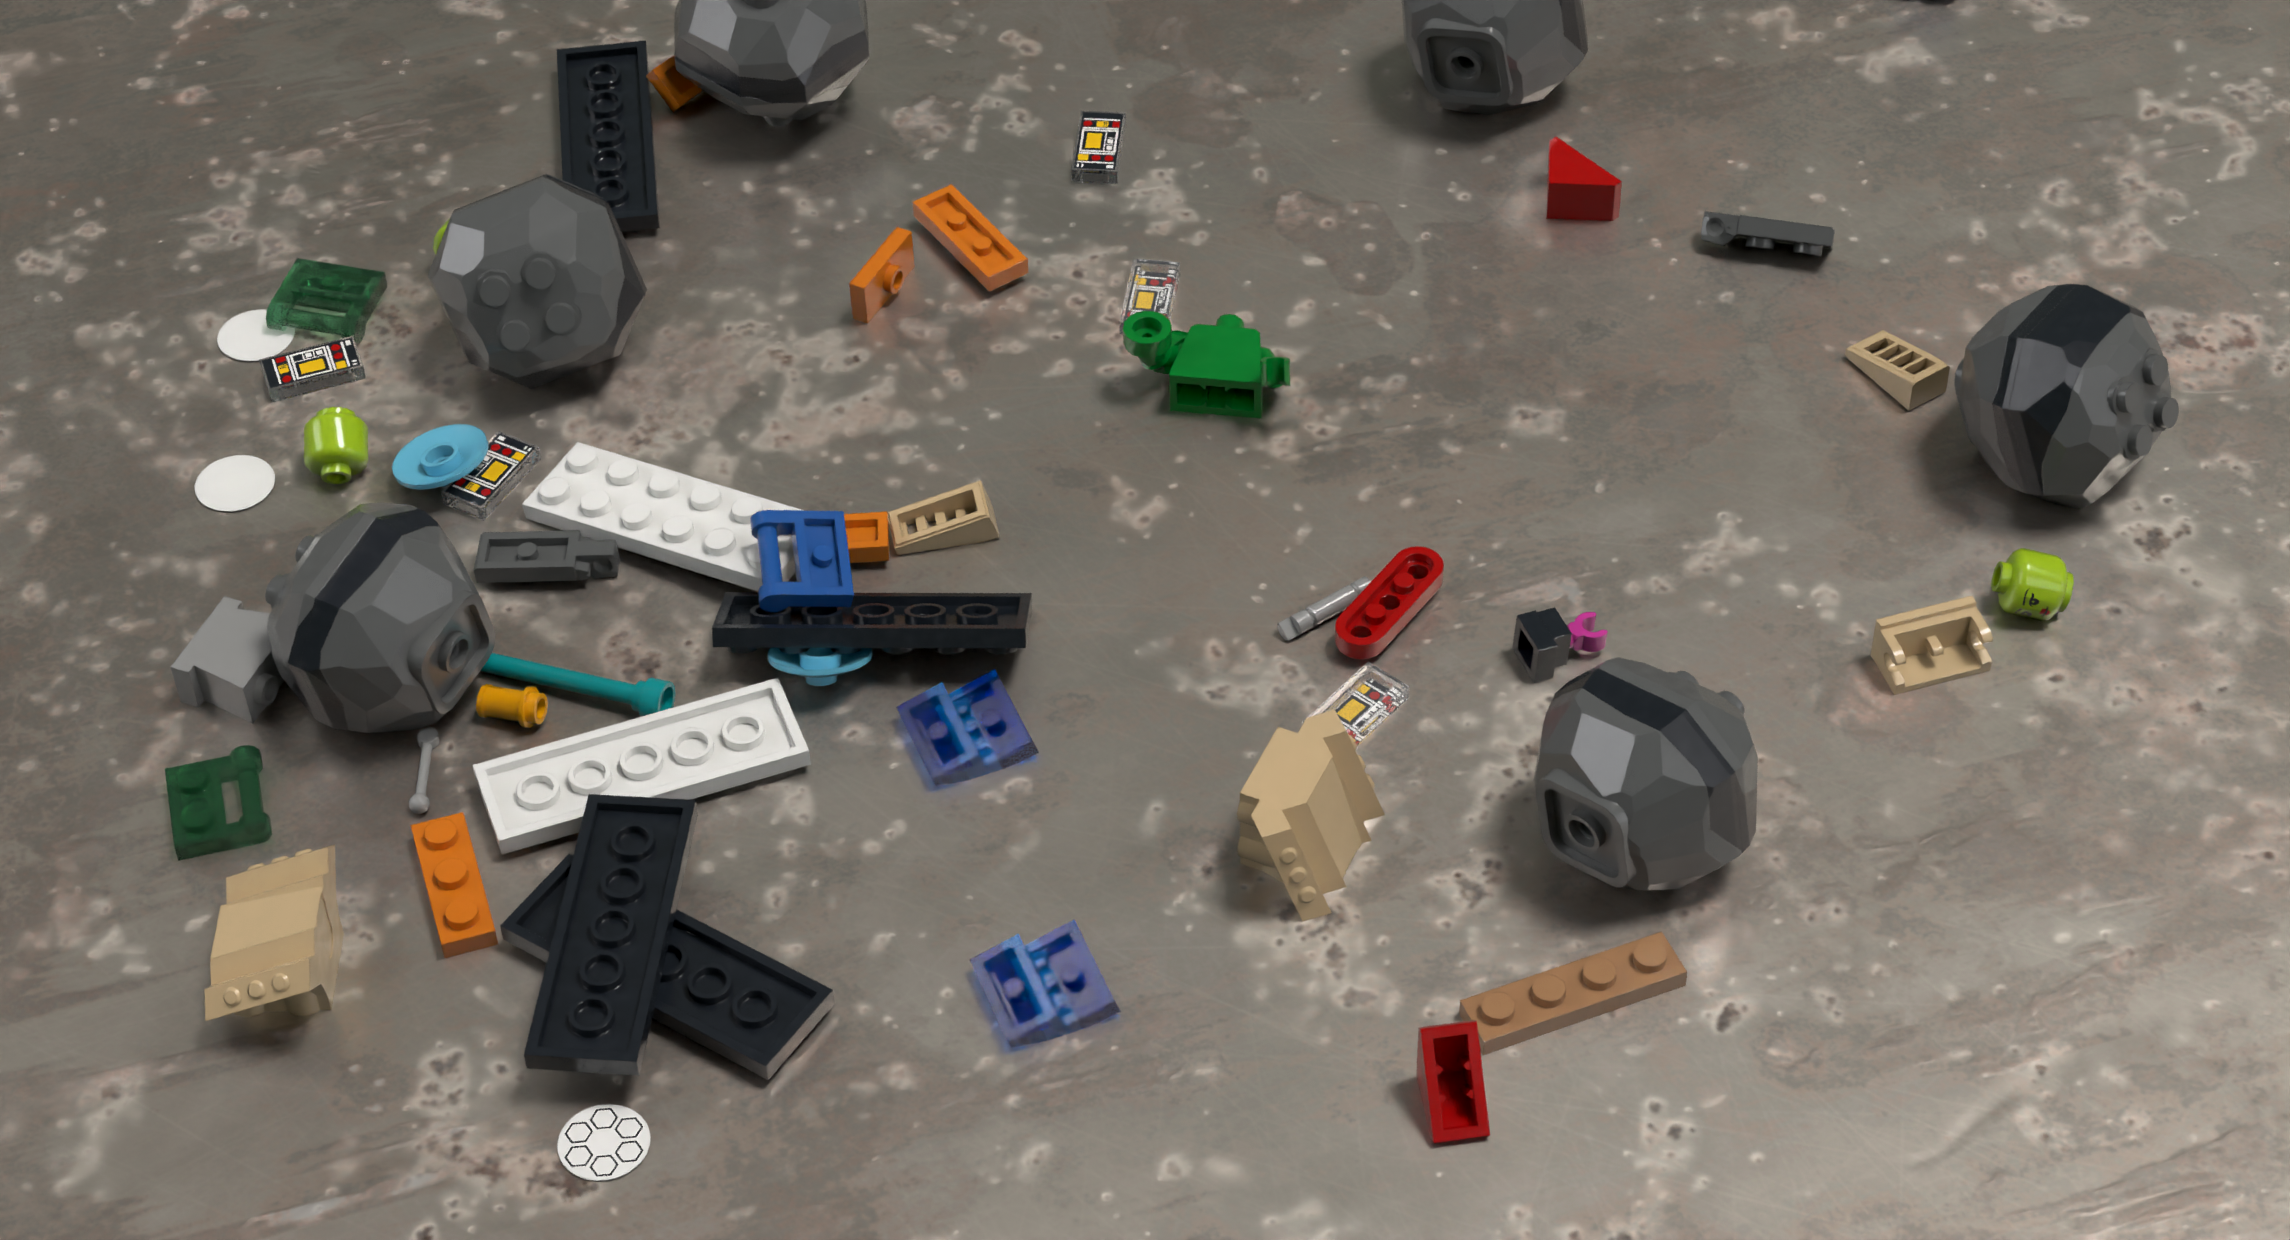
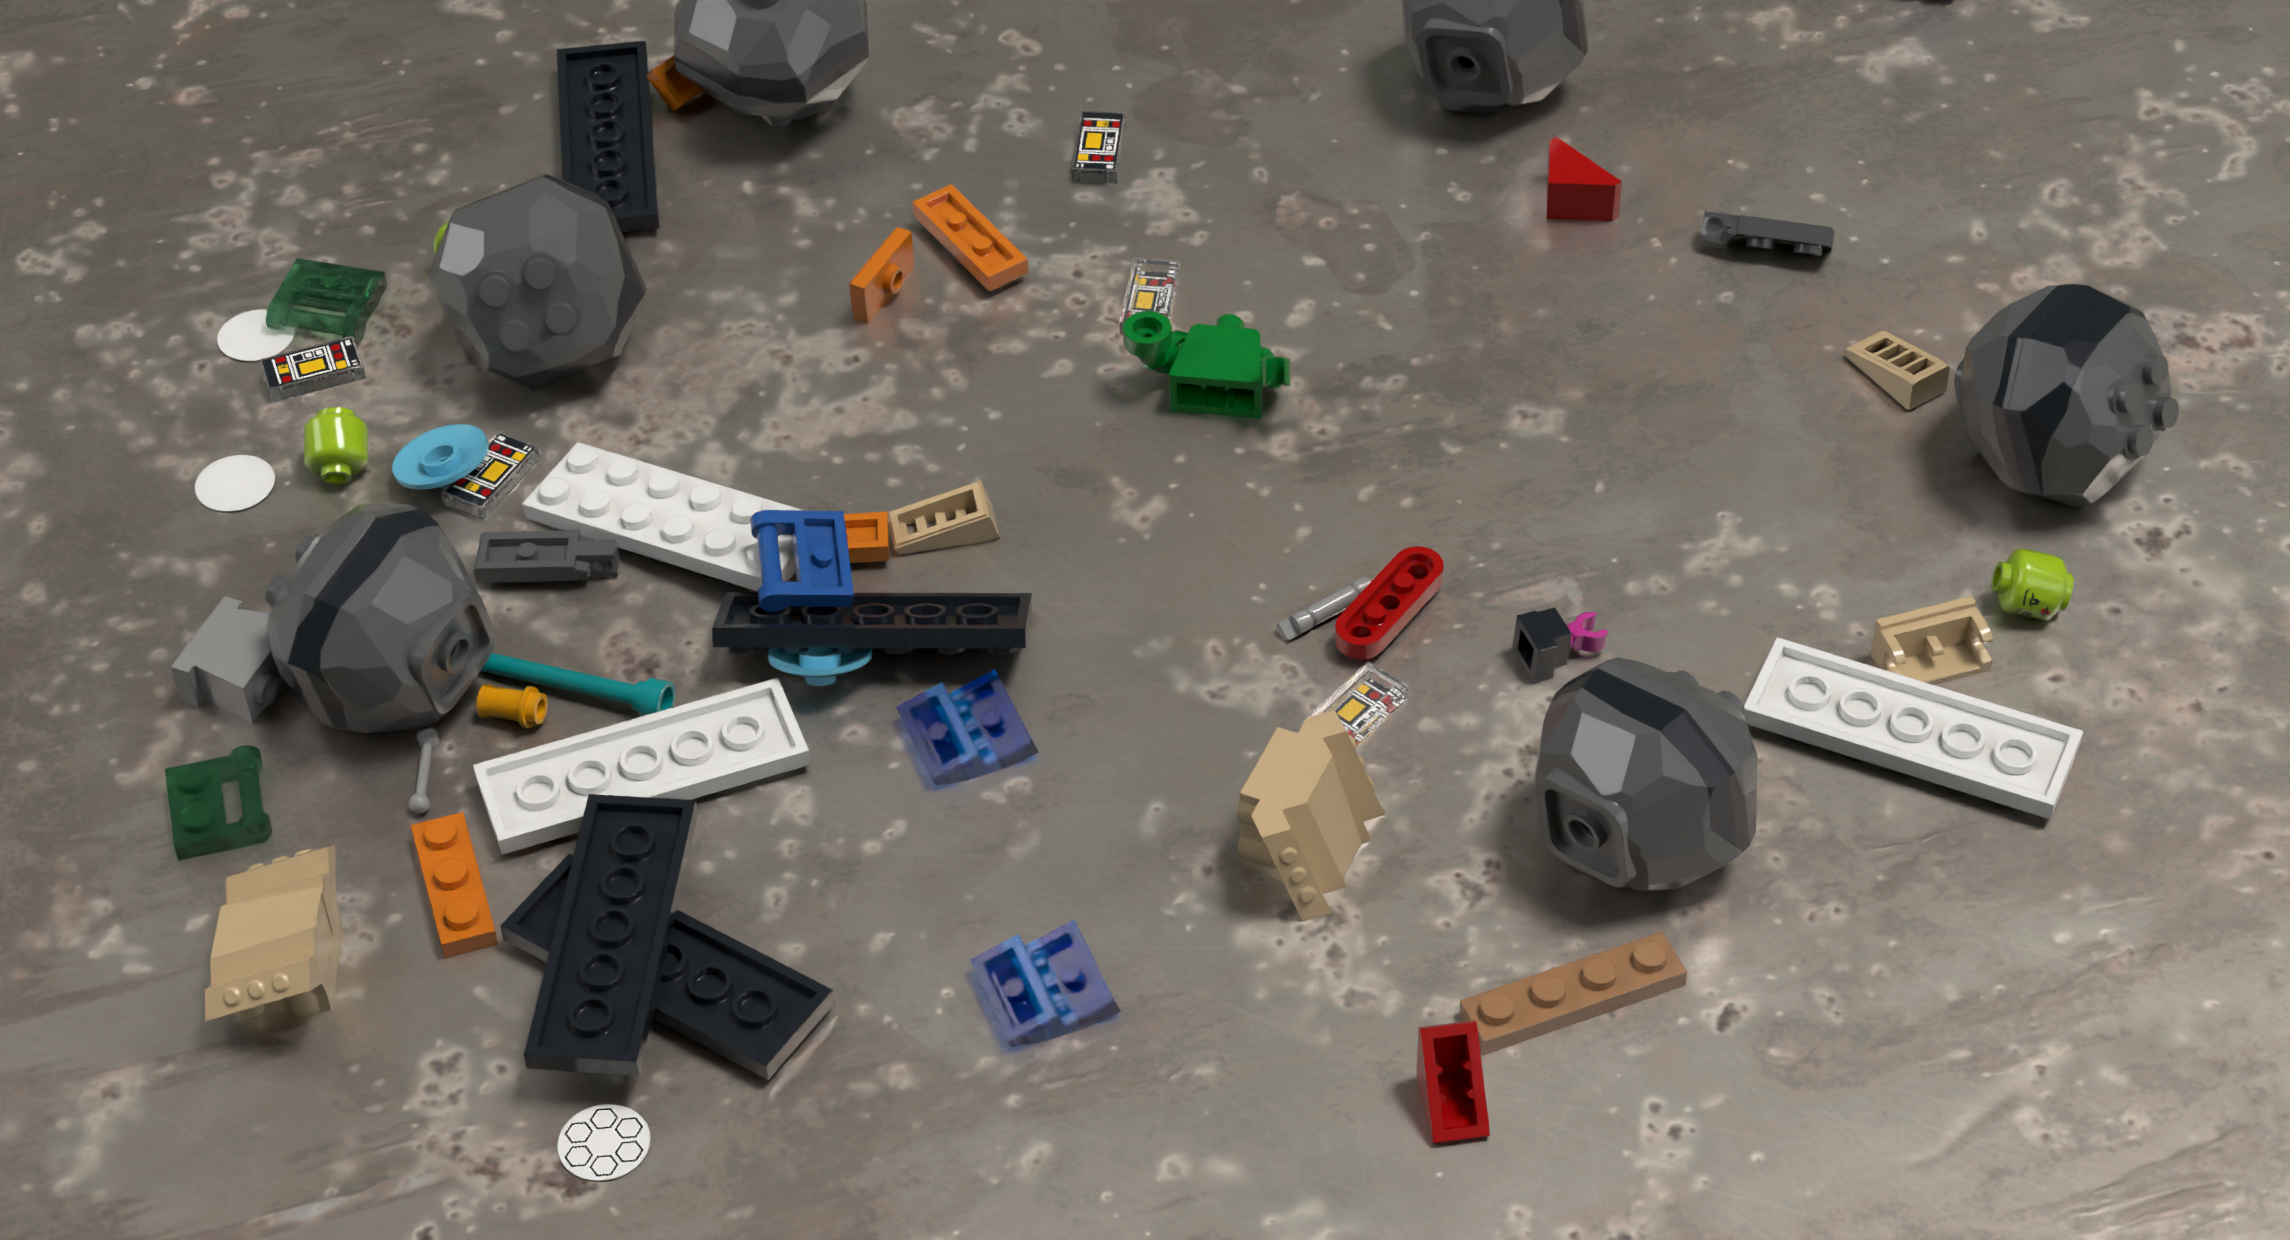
(1913, 727): none -> white plate

